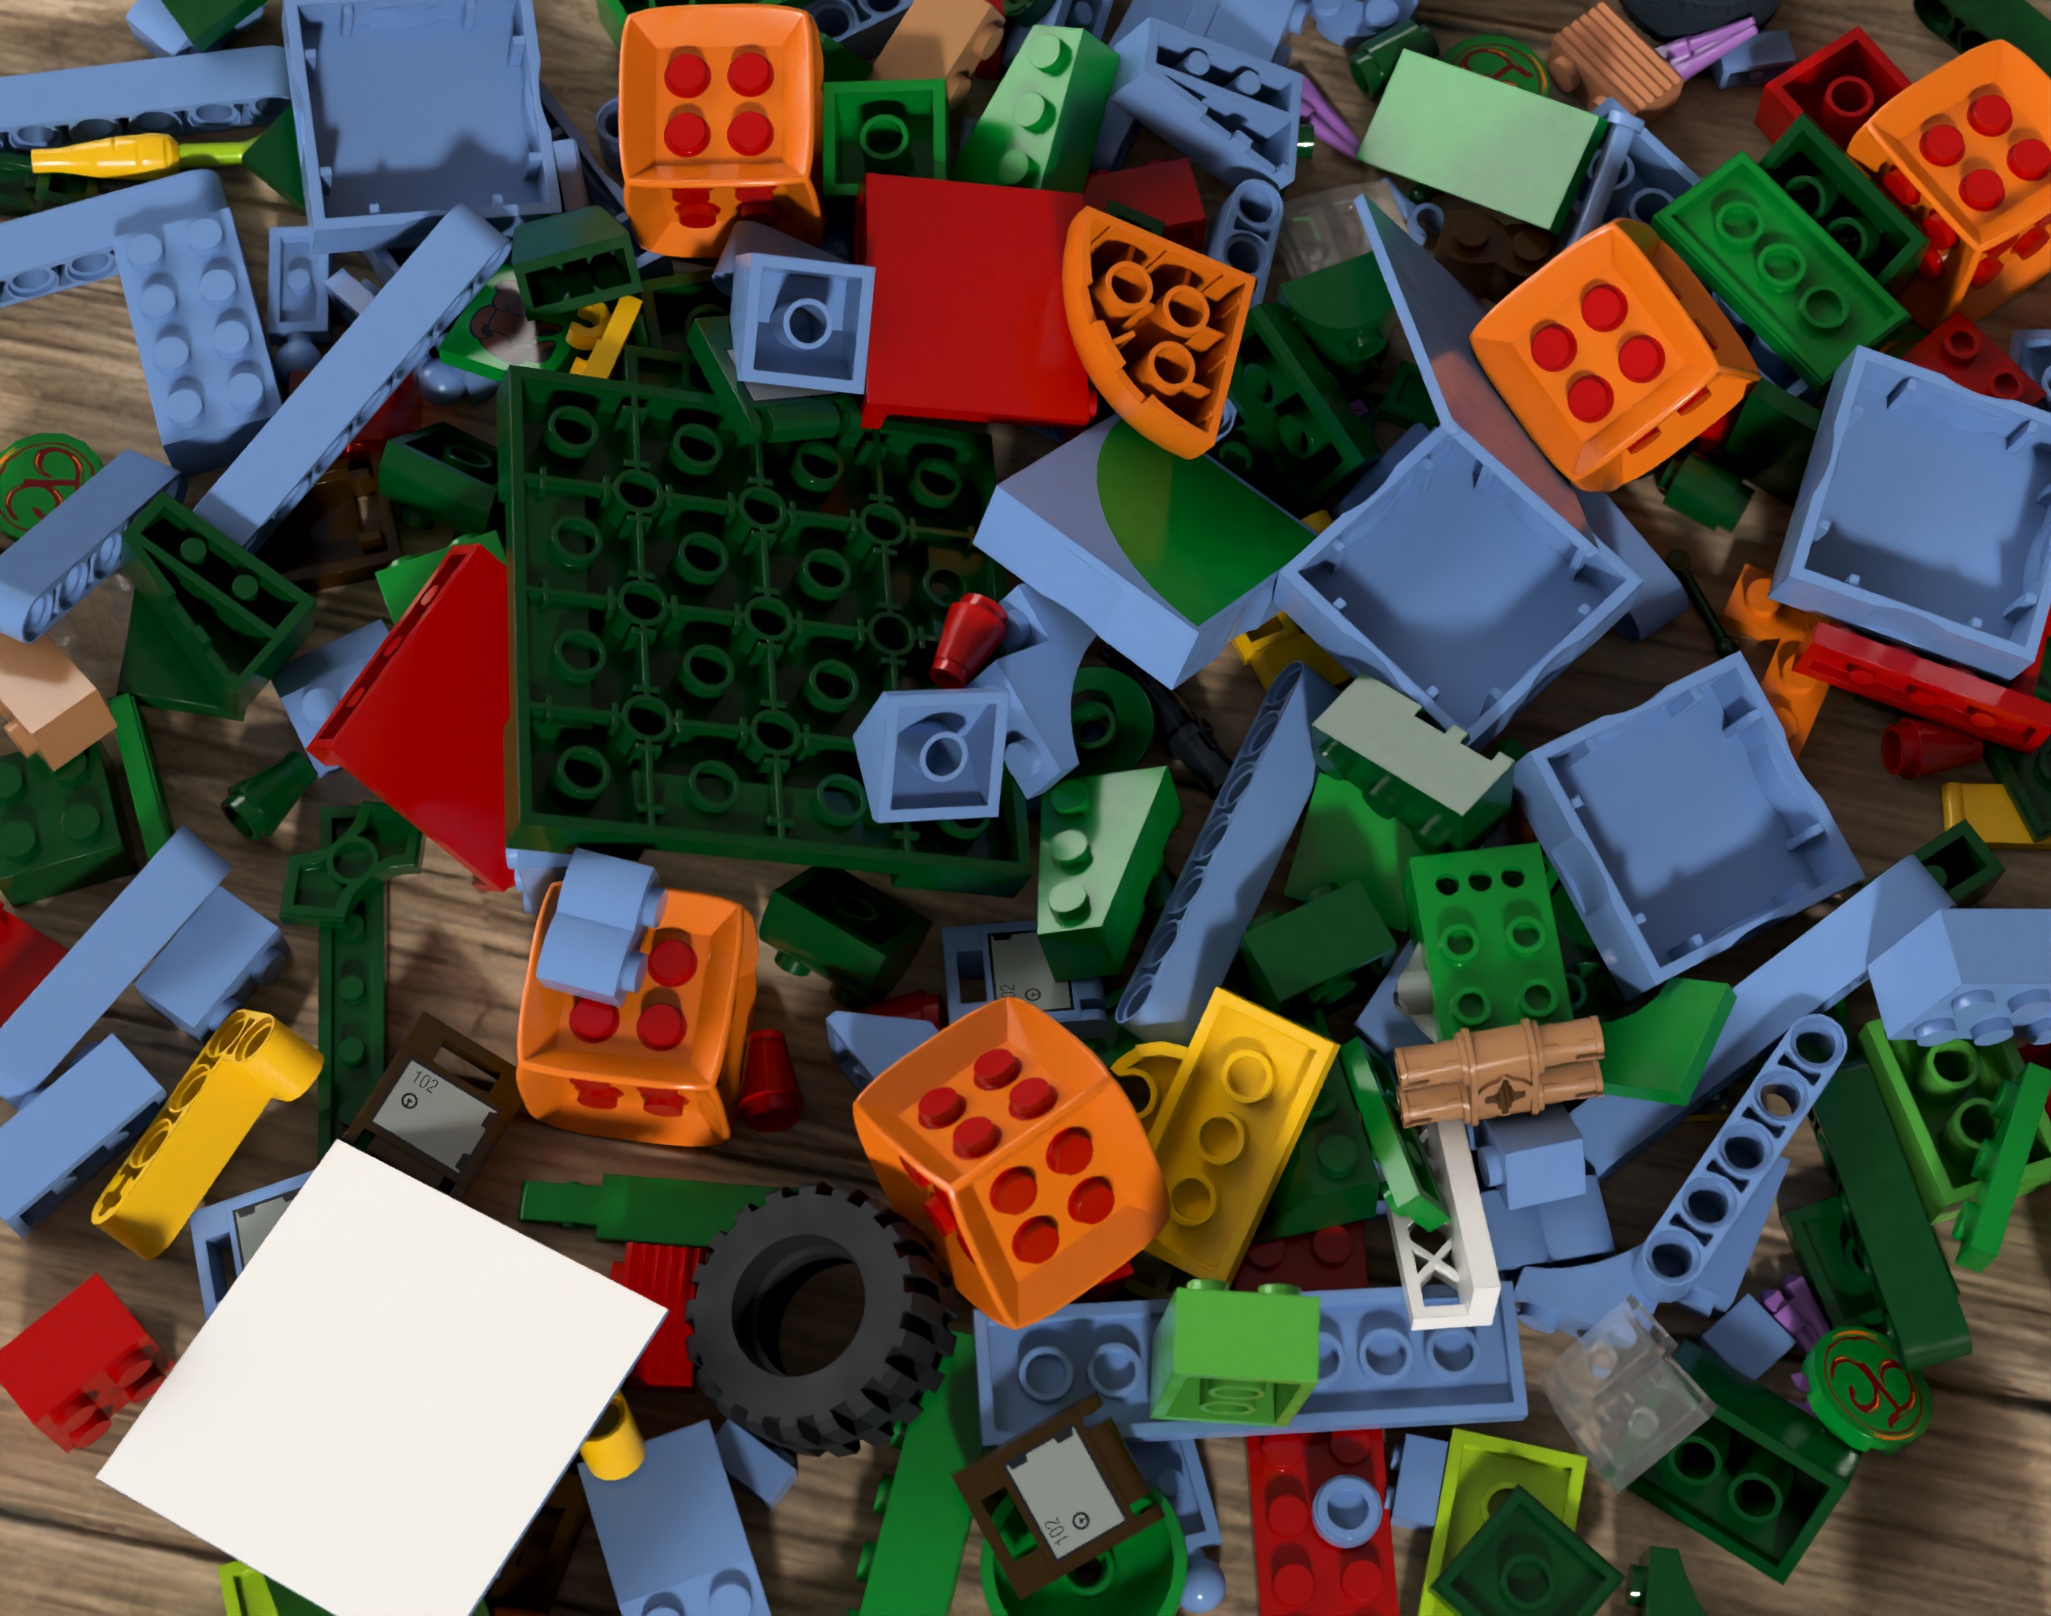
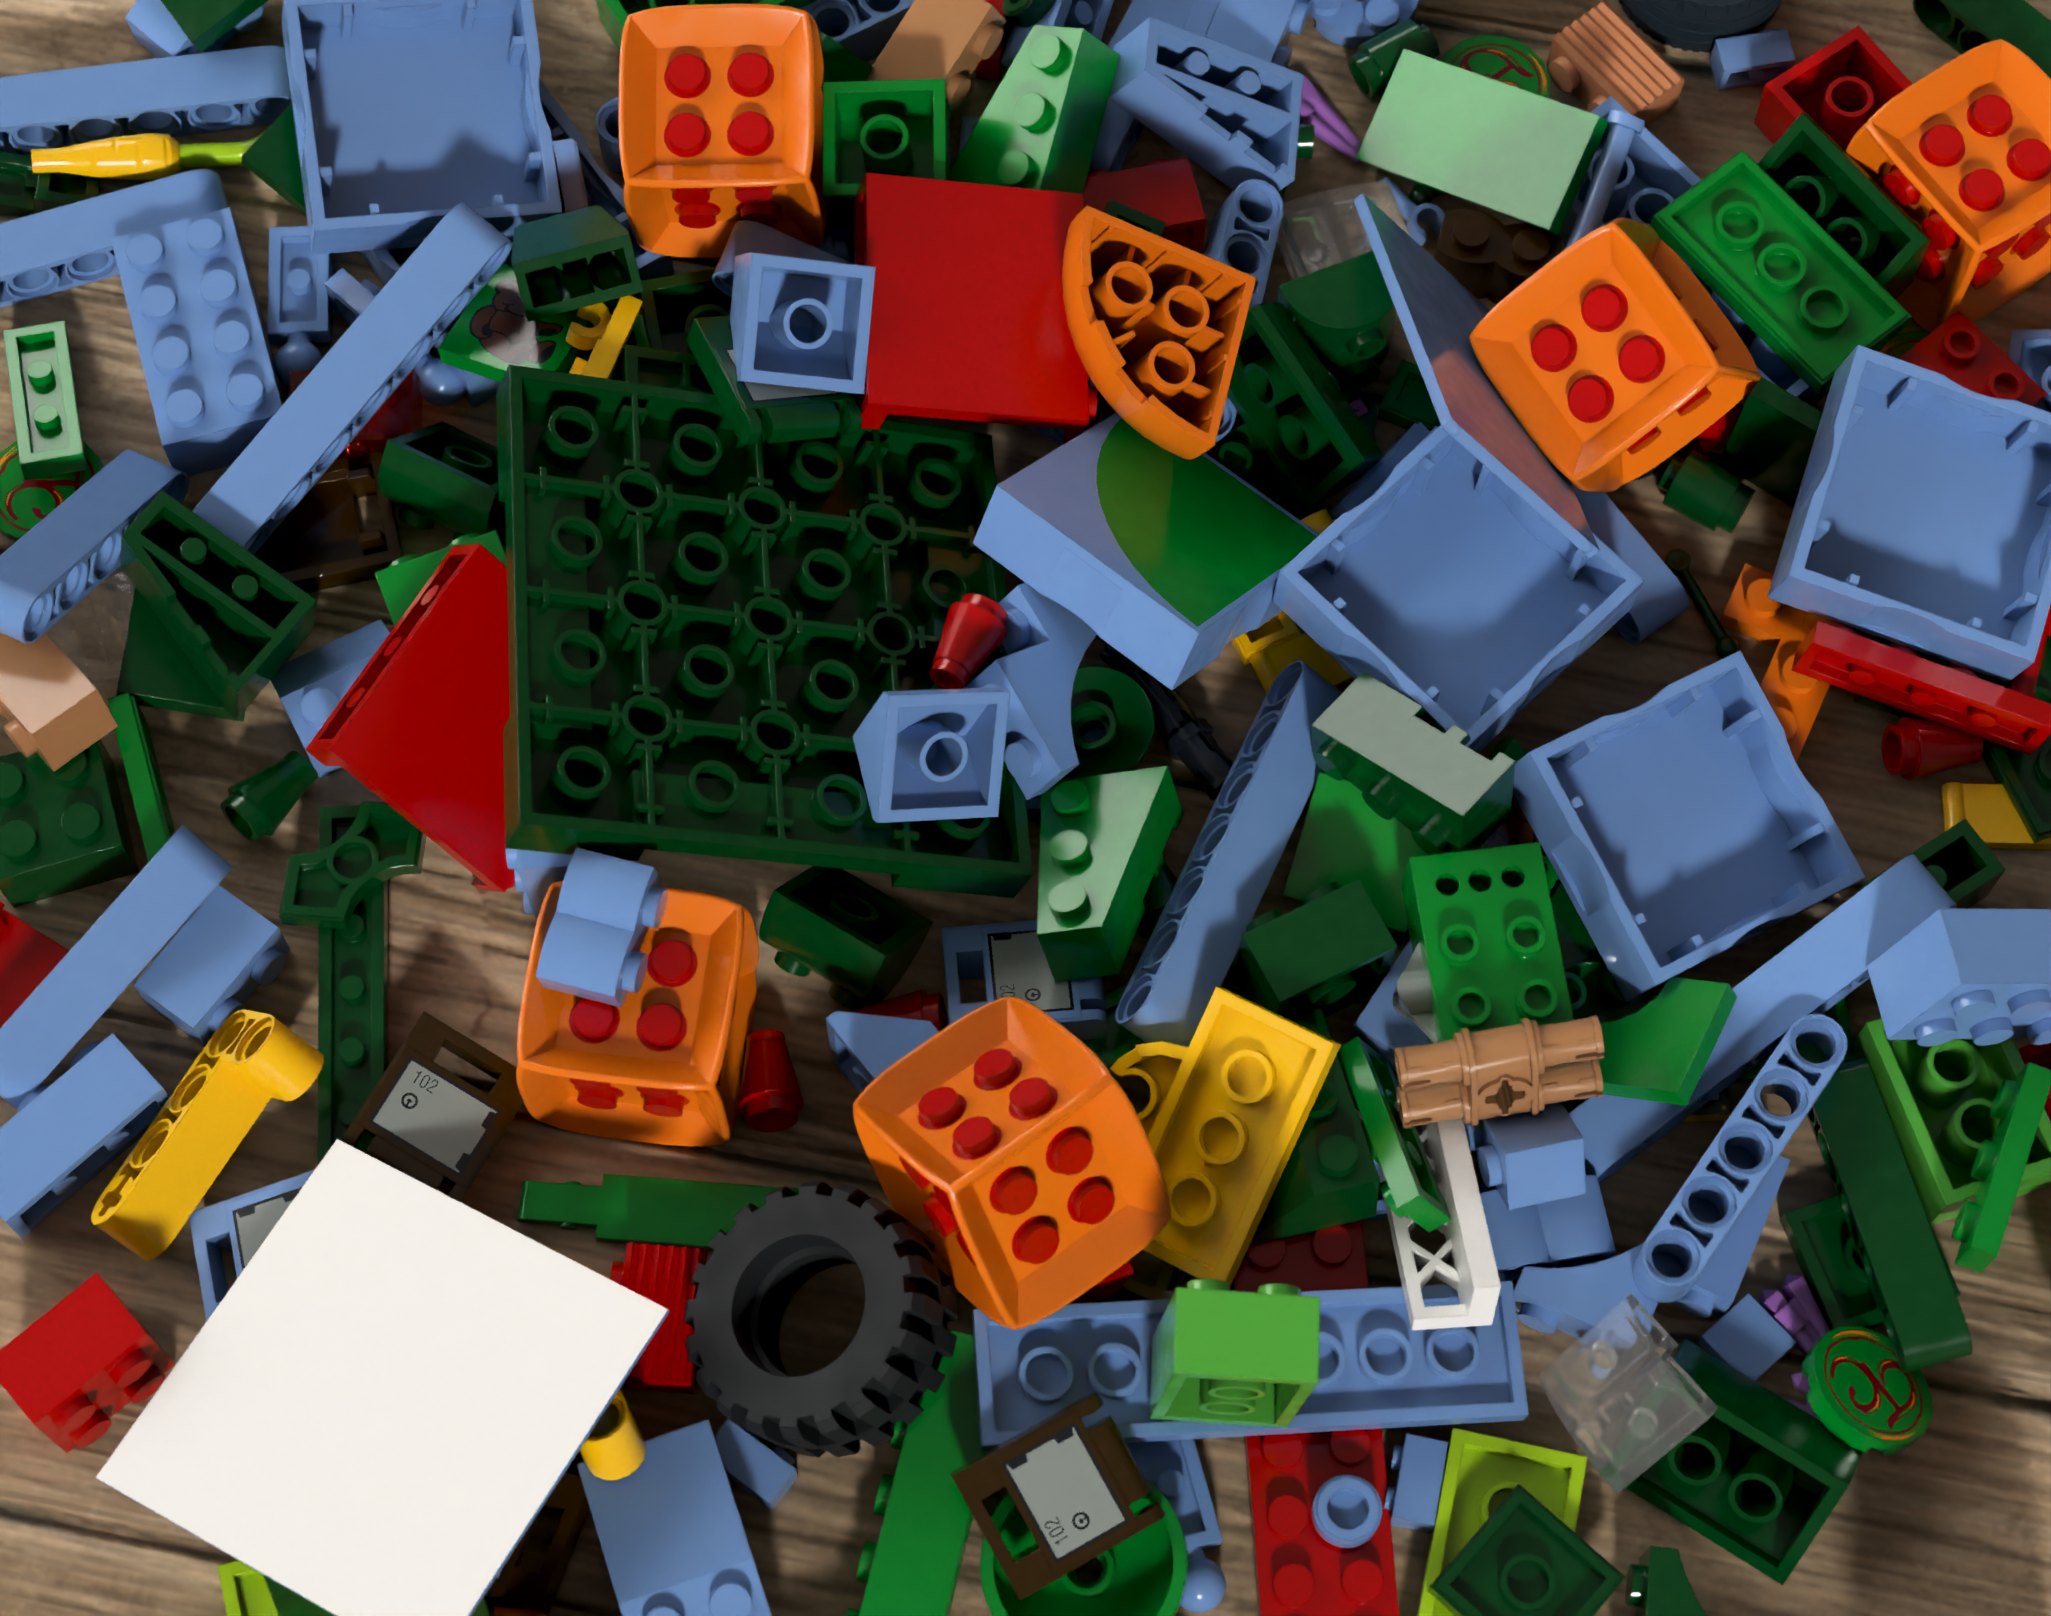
(44, 400): none -> plate
(1697, 52): medium lavender piece -> none

